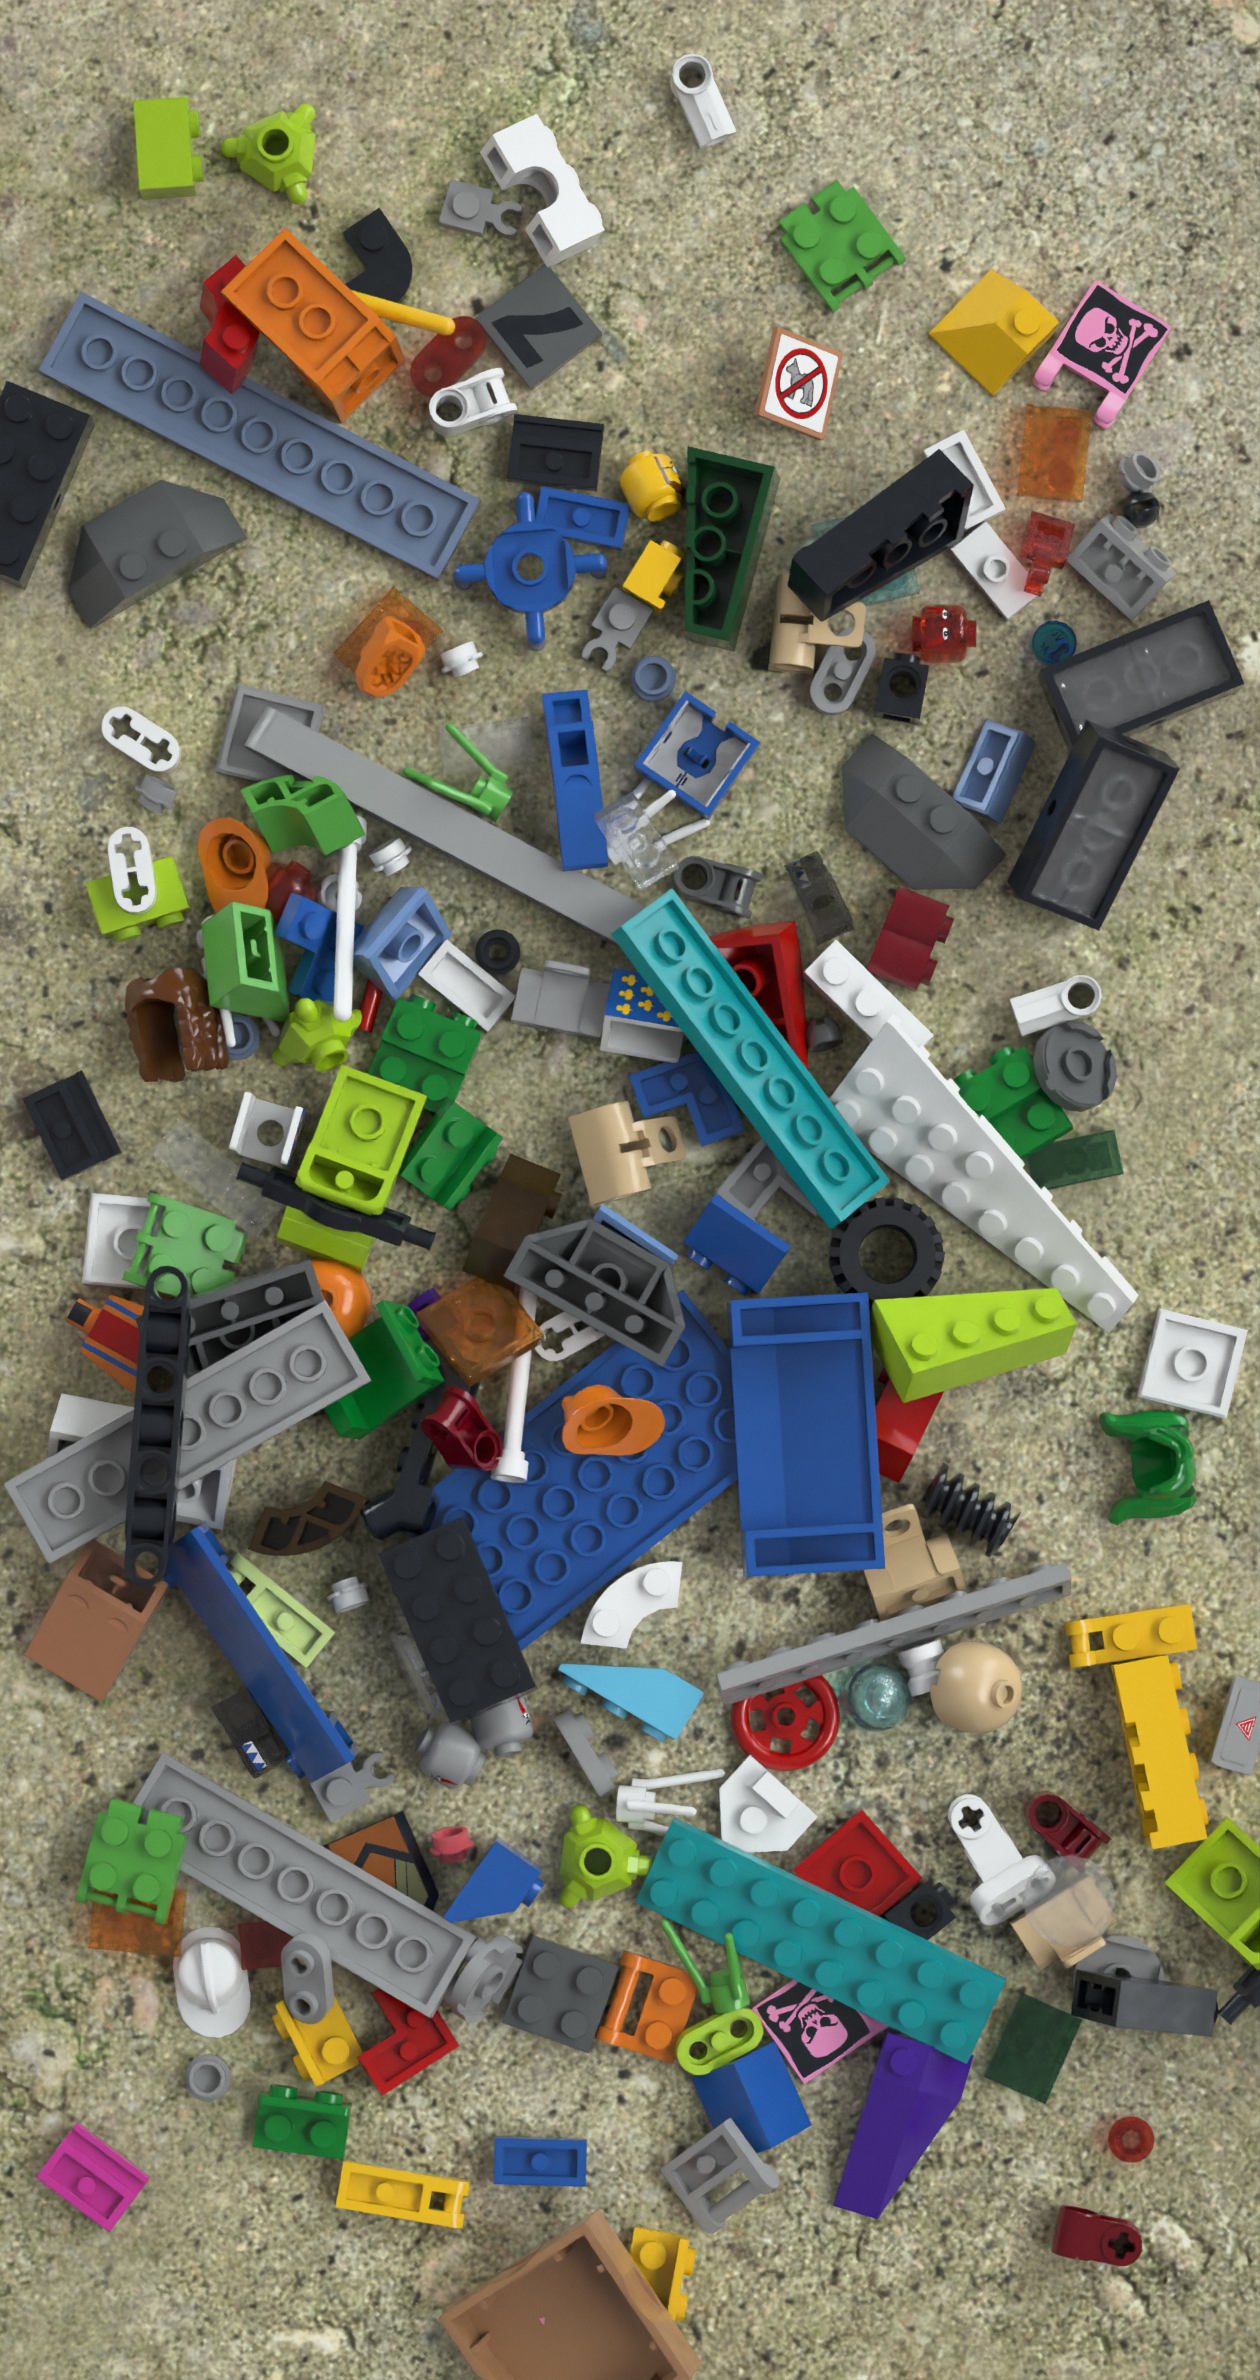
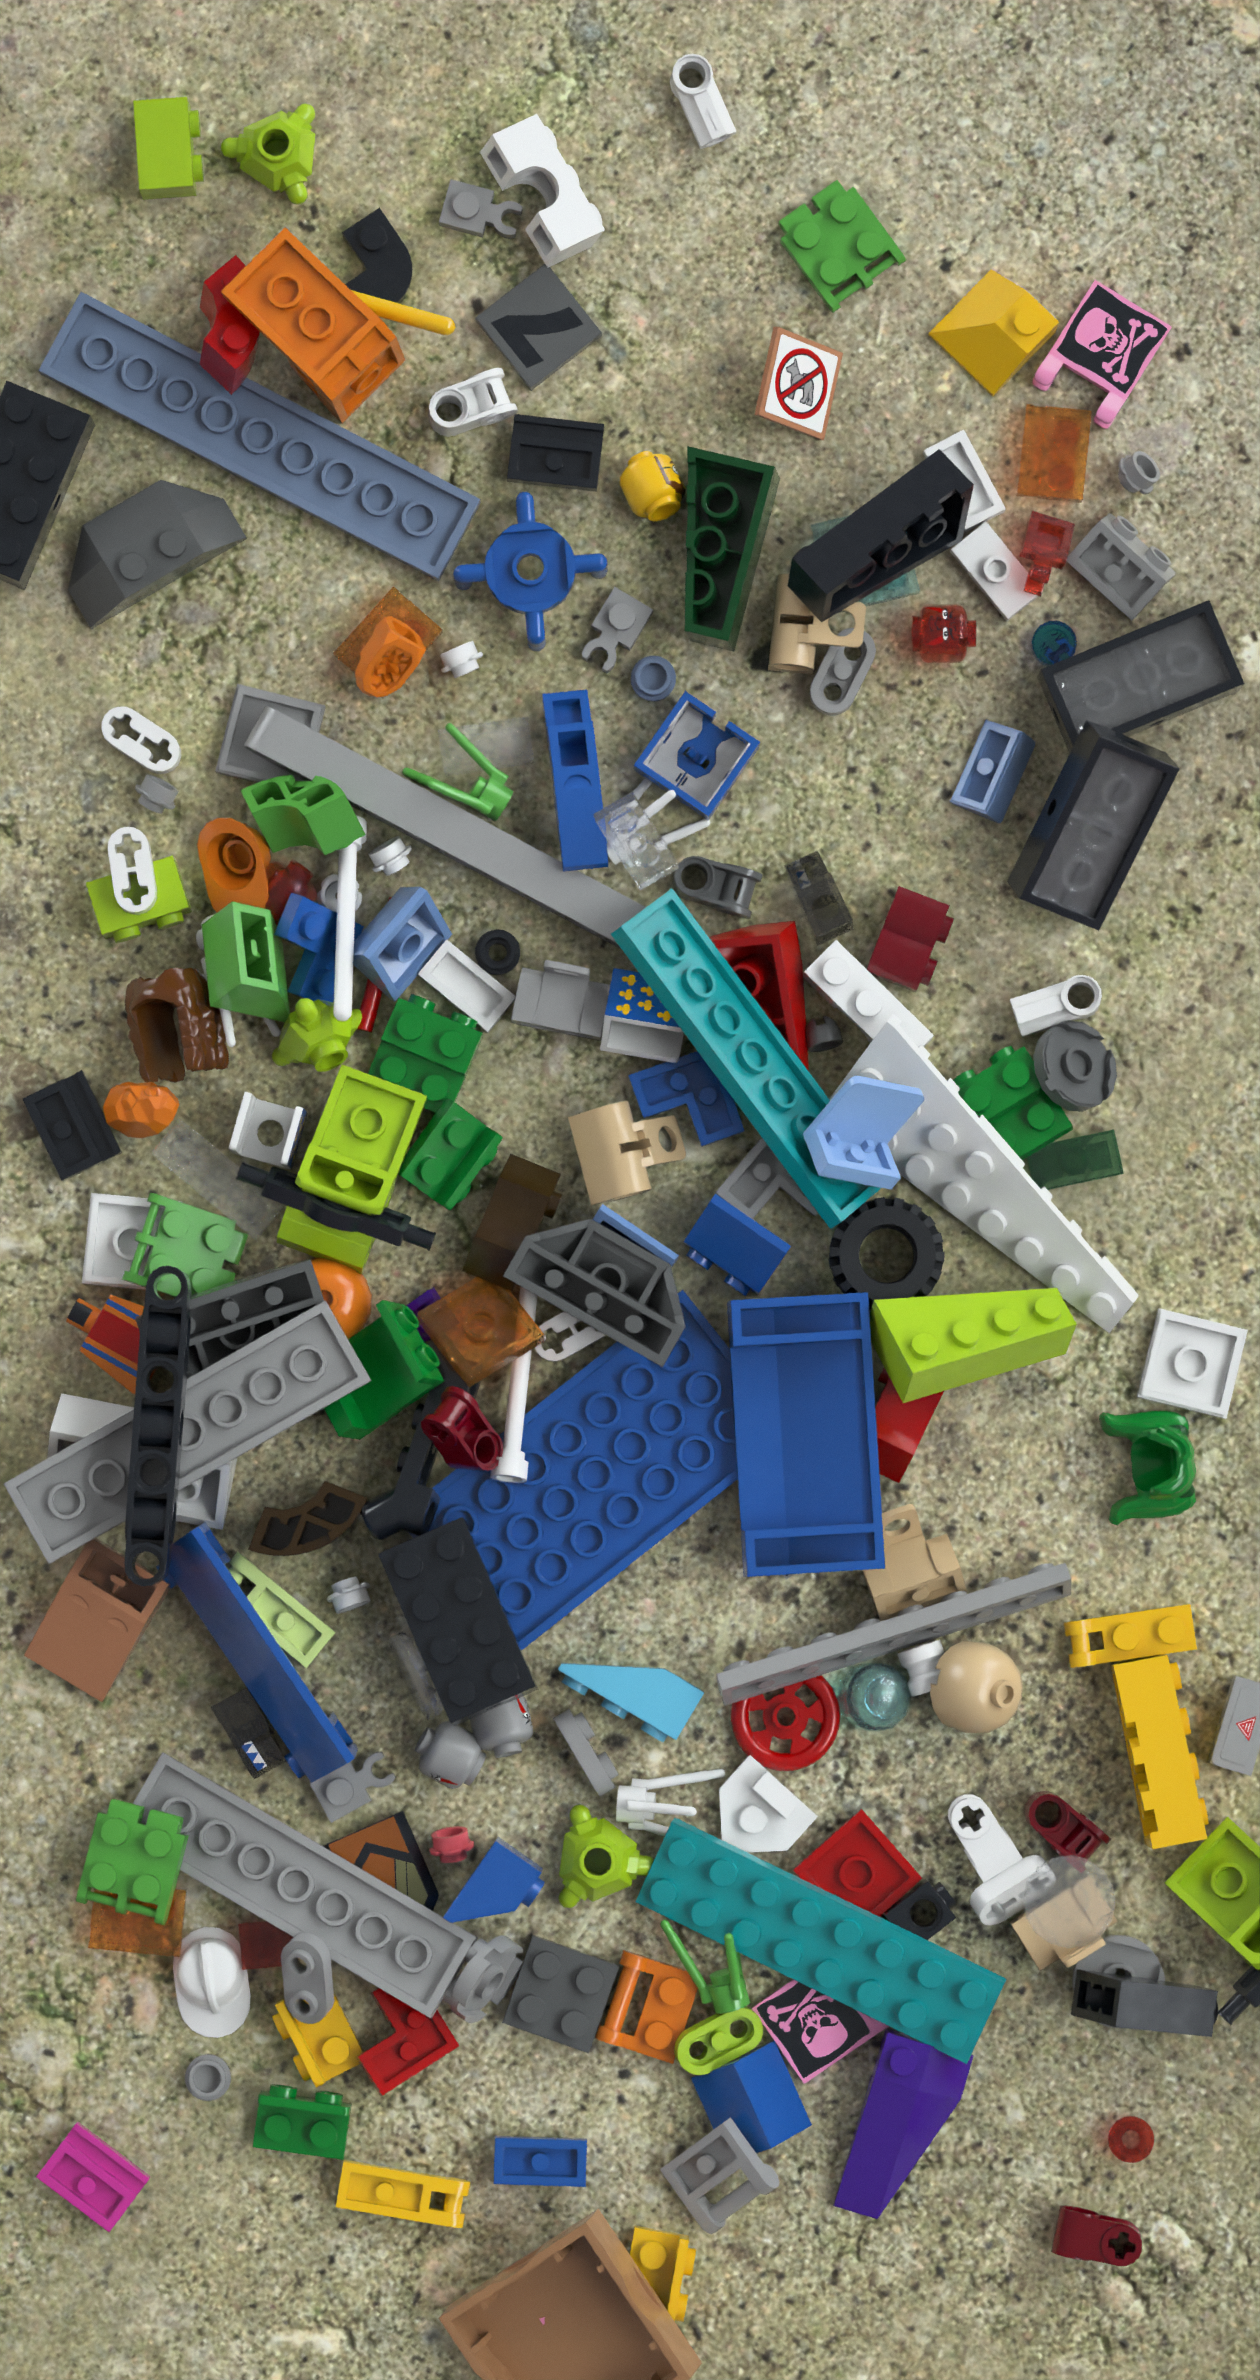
(140, 1108): none -> orange rock
(246, 1037): sand blue plate -> none
(448, 357): clear red plate -> none
(583, 517): blue plate -> none
(608, 1424): orange piece -> none
(630, 1601): white brick -> none
(655, 575): yellow brick -> none
(854, 1131): none -> light blue bracket
(901, 709): black brick -> none
(913, 822): dark grey wedge -> none
(968, 1510): black piece -> none
(1032, 2047): clear green plate -> none
(1144, 517): black hinge -> none

